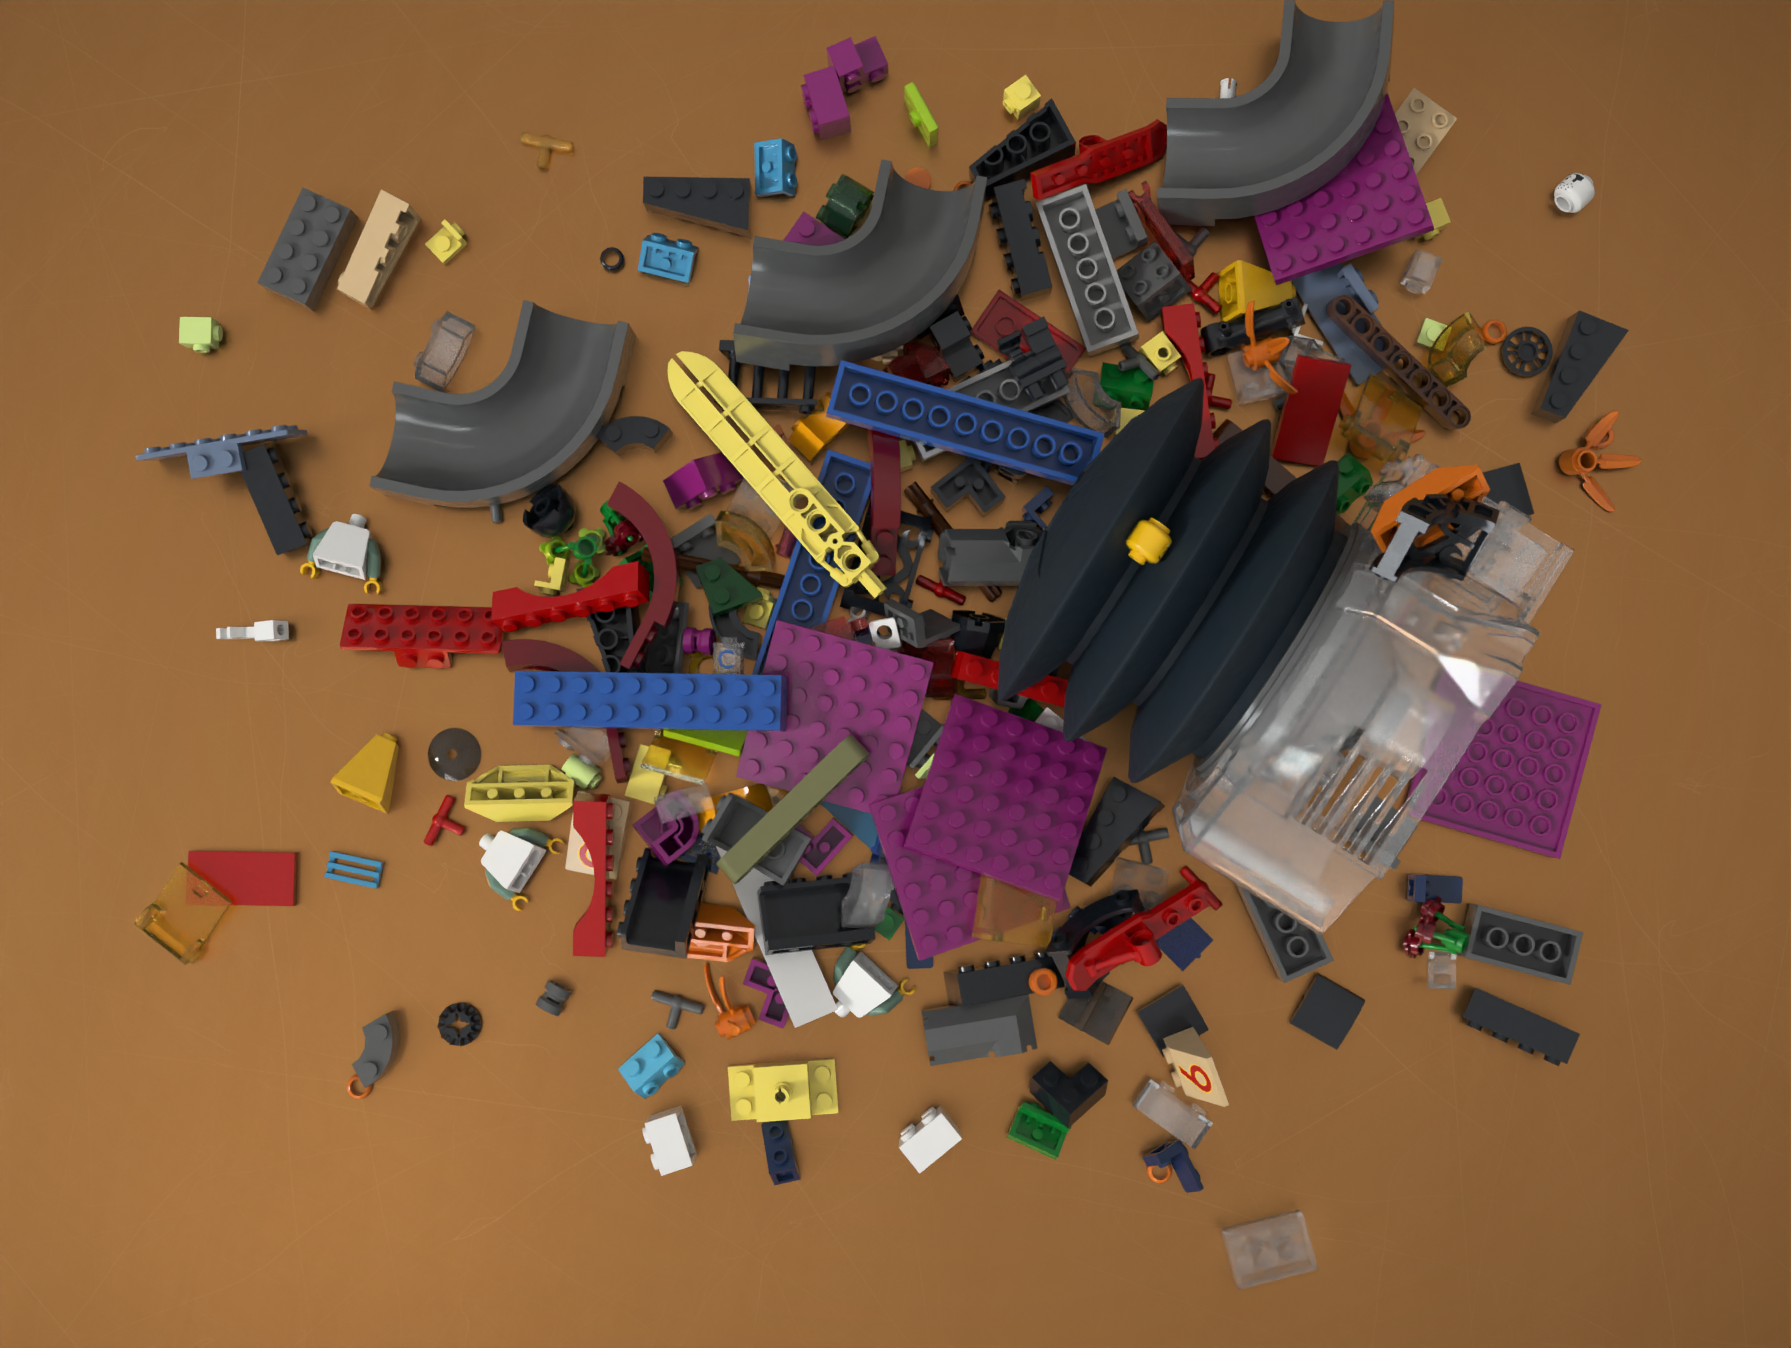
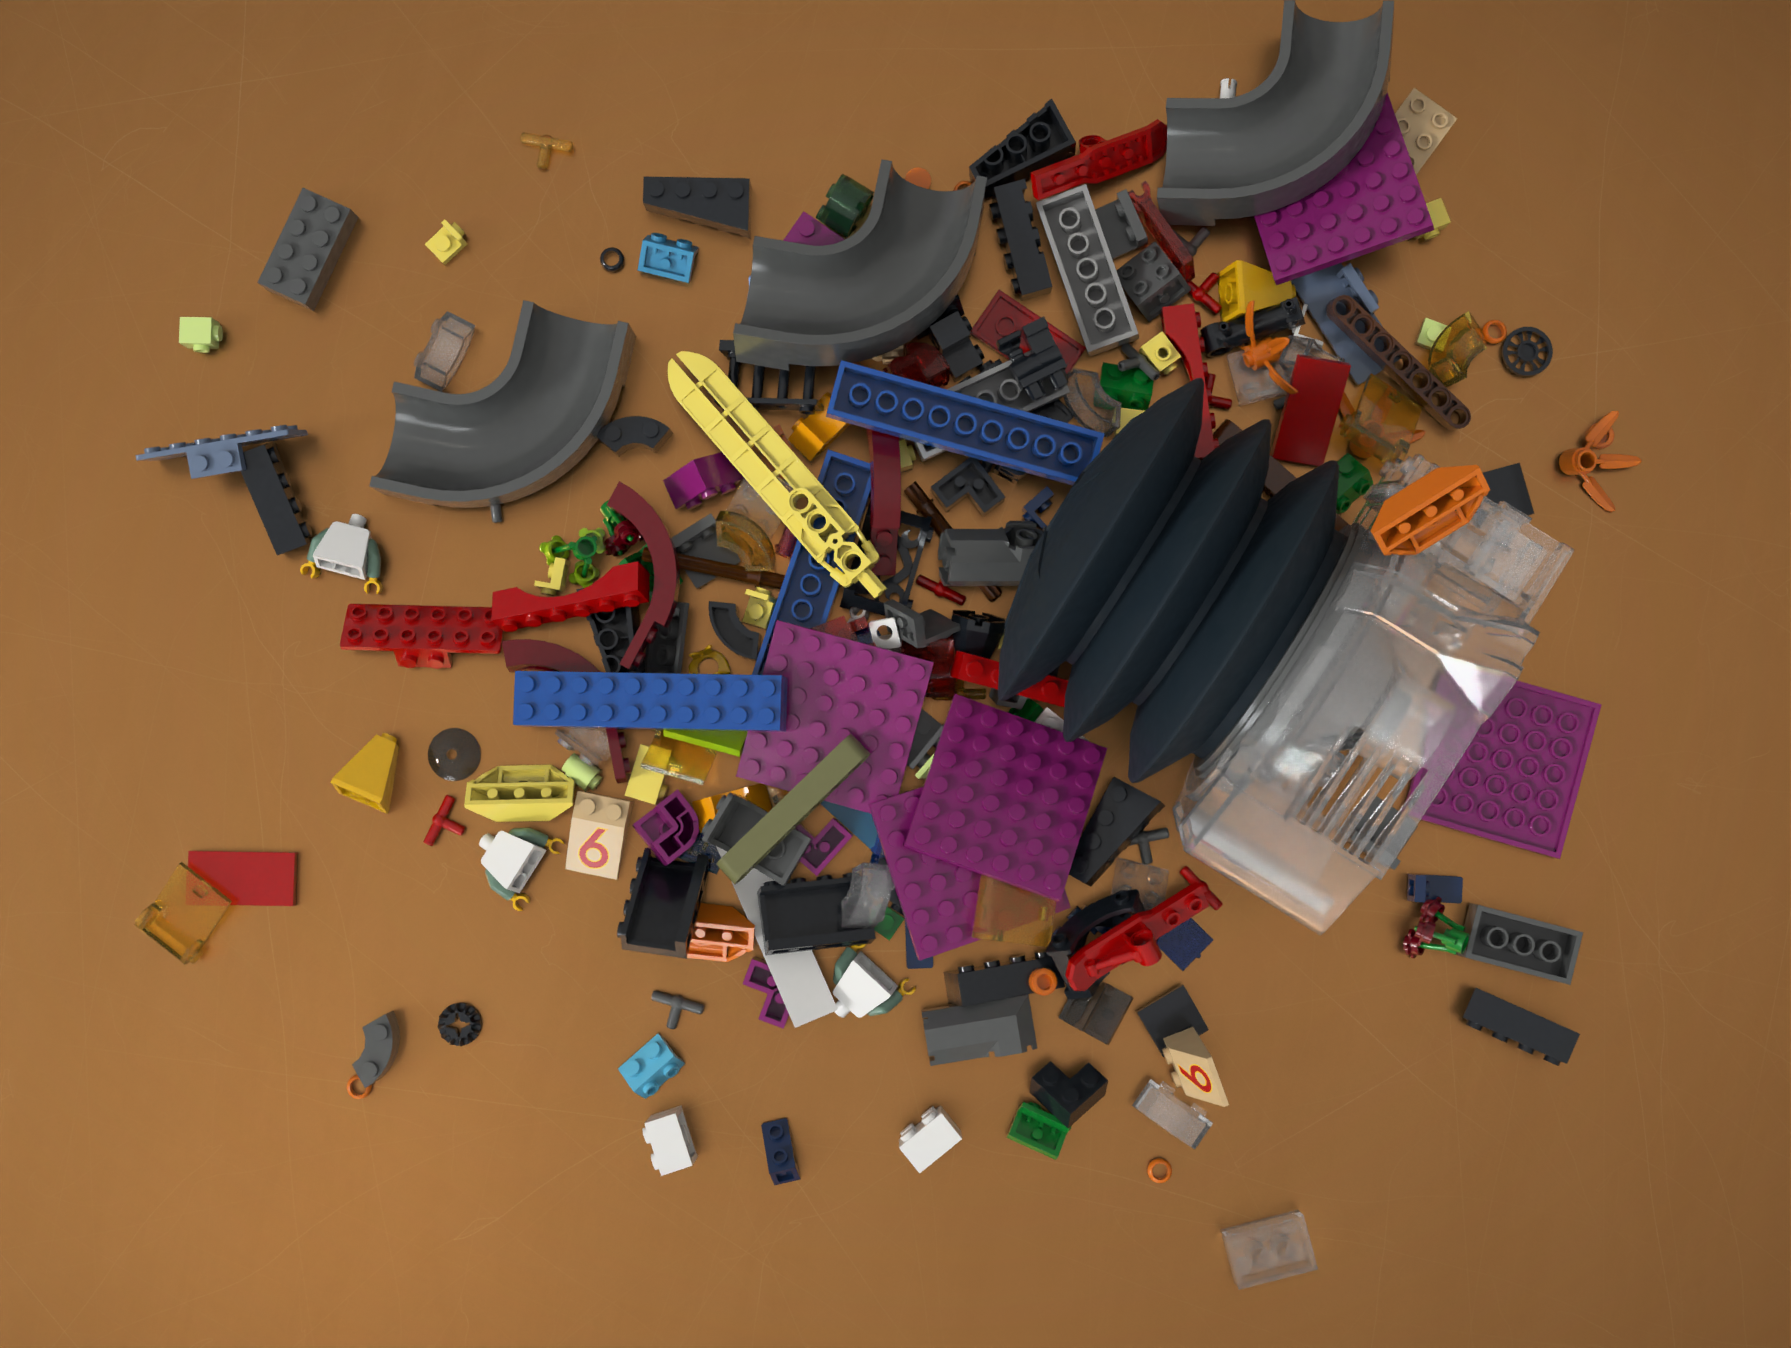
(262, 631): white piece -> none
(333, 865): dark azure tile -> none
(378, 249): tan wedge -> none
(551, 512): black cylinder -> none
(553, 997): dark grey wheel -> none
(592, 823): red arch -> none
(683, 803): clear plate -> none
(699, 640): magenta wheel -> none
(725, 587): dark green wing -> none
(728, 656): clear brick -> none
(736, 1019): orange plant -> none
(775, 168): dark azure bracket -> none
(783, 1090): light yellow brick -> none
(827, 104): magenta brick -> none
(857, 63): magenta brick -> none
(920, 114): lime plate -> none
(1021, 97): light yellow brick -> none
(1148, 541): yellow head -> none
(1176, 1154): dark blue bracket -> none
(1289, 944): dark grey brick -> none
(1327, 1011): black slope -> none
(1416, 517): black fence -> none
(1421, 272): clear brick -> none
(1442, 970): clear brick -> none
(1574, 192): white head -> none
(1578, 359): black wedge -> none

